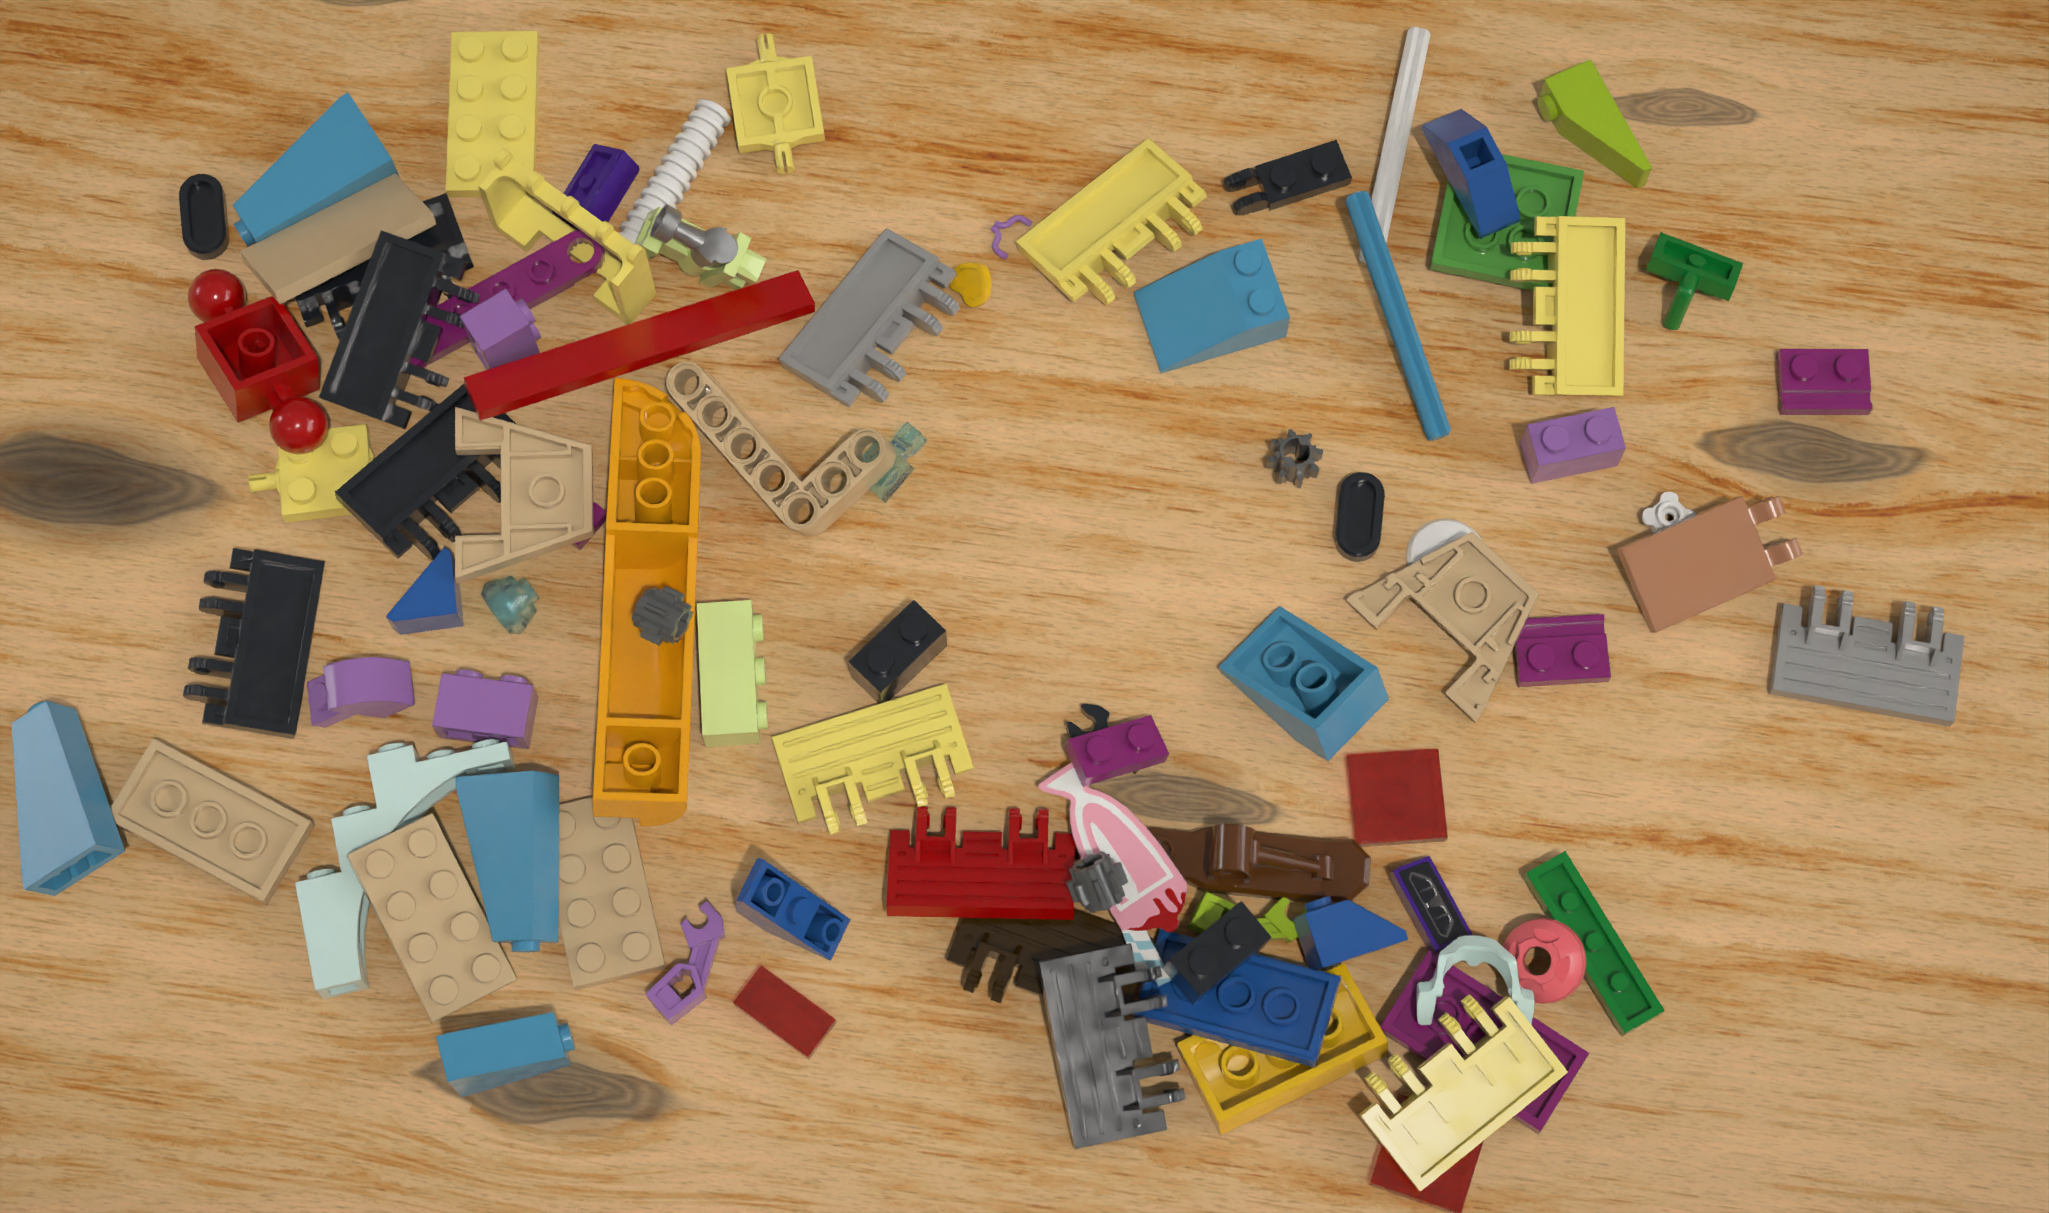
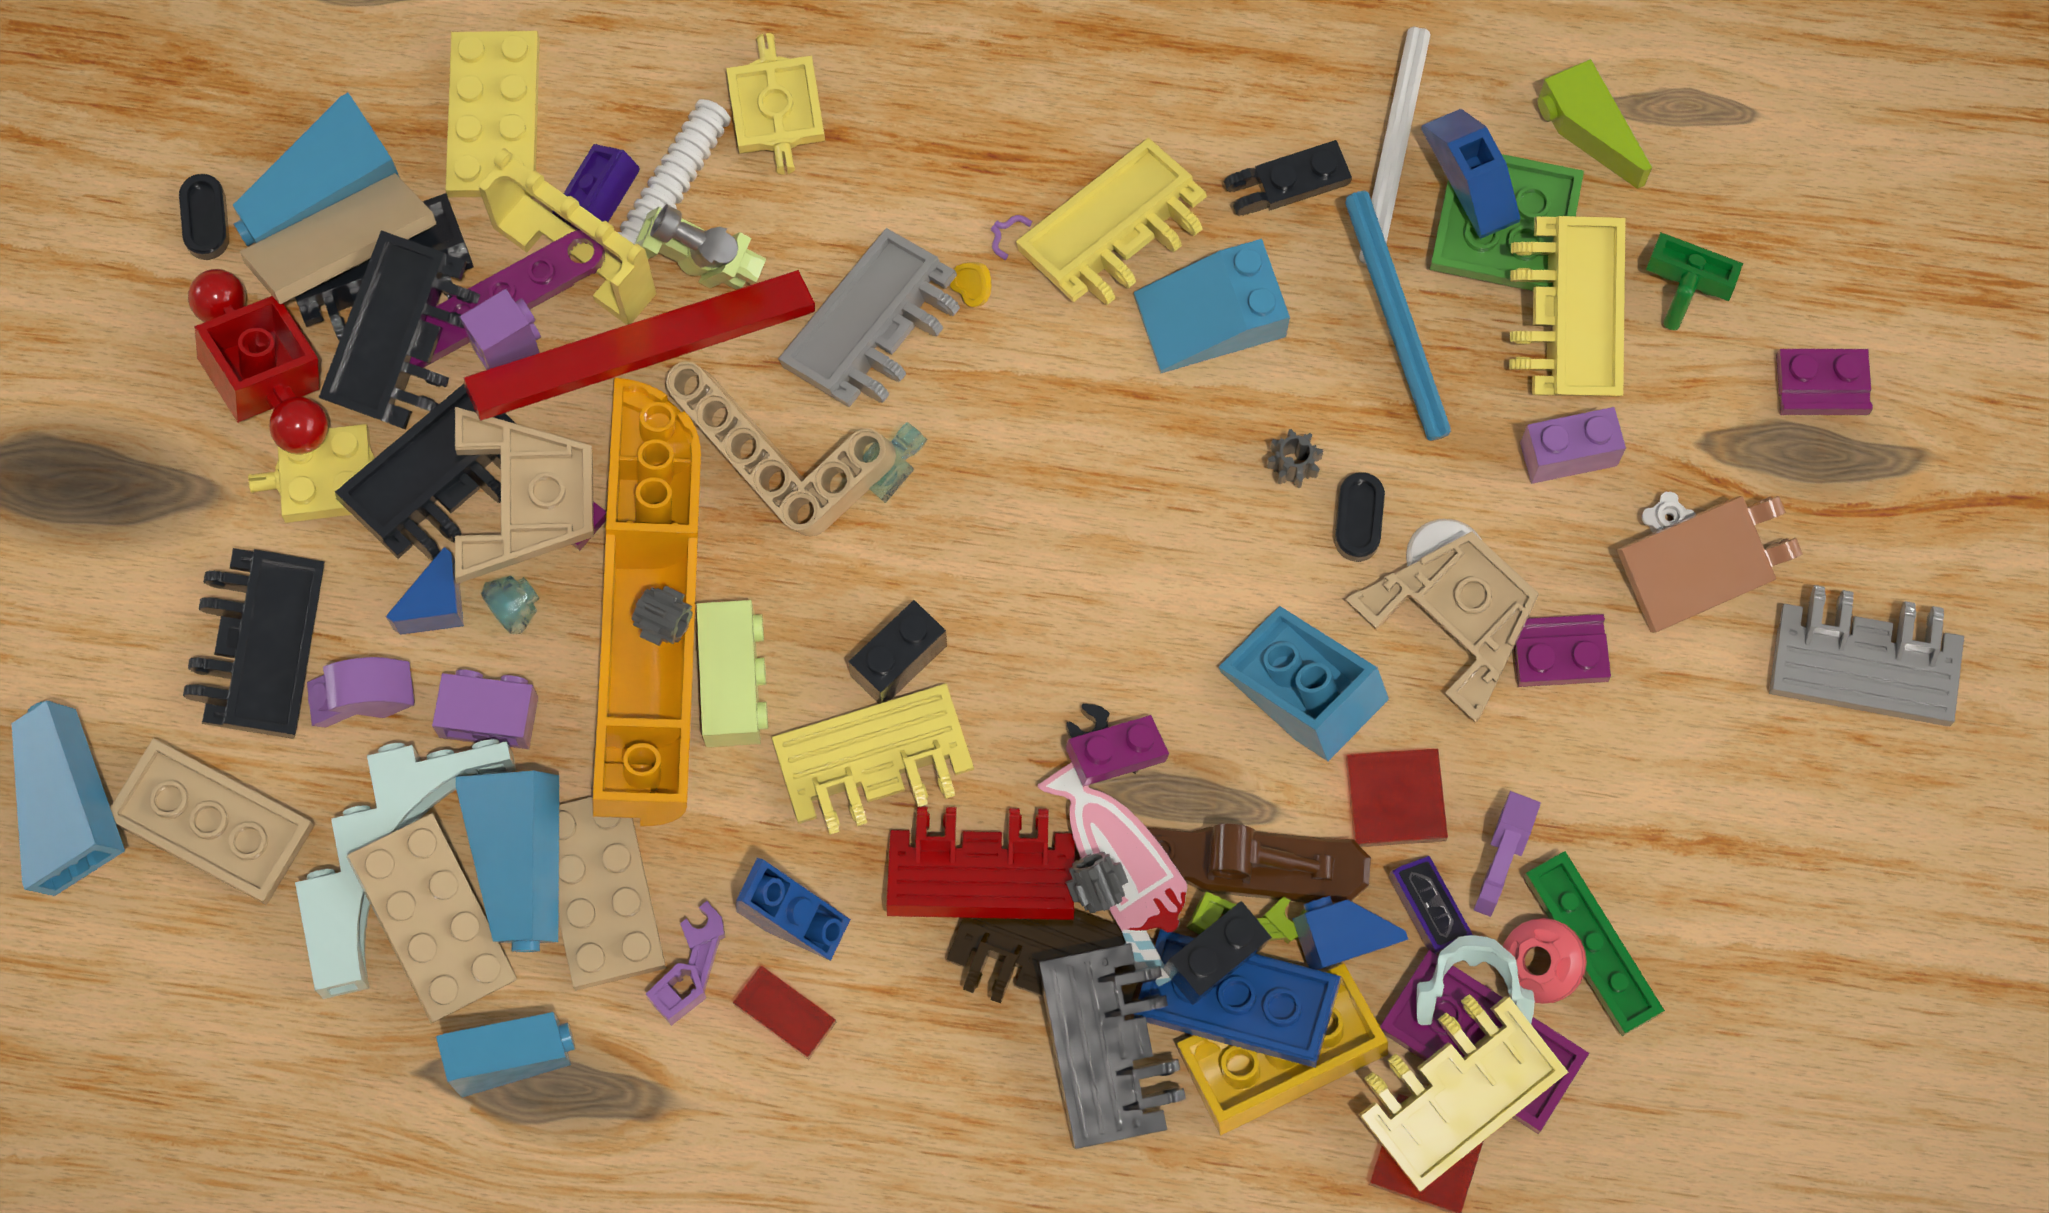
(1510, 838): none -> medium lavender piece

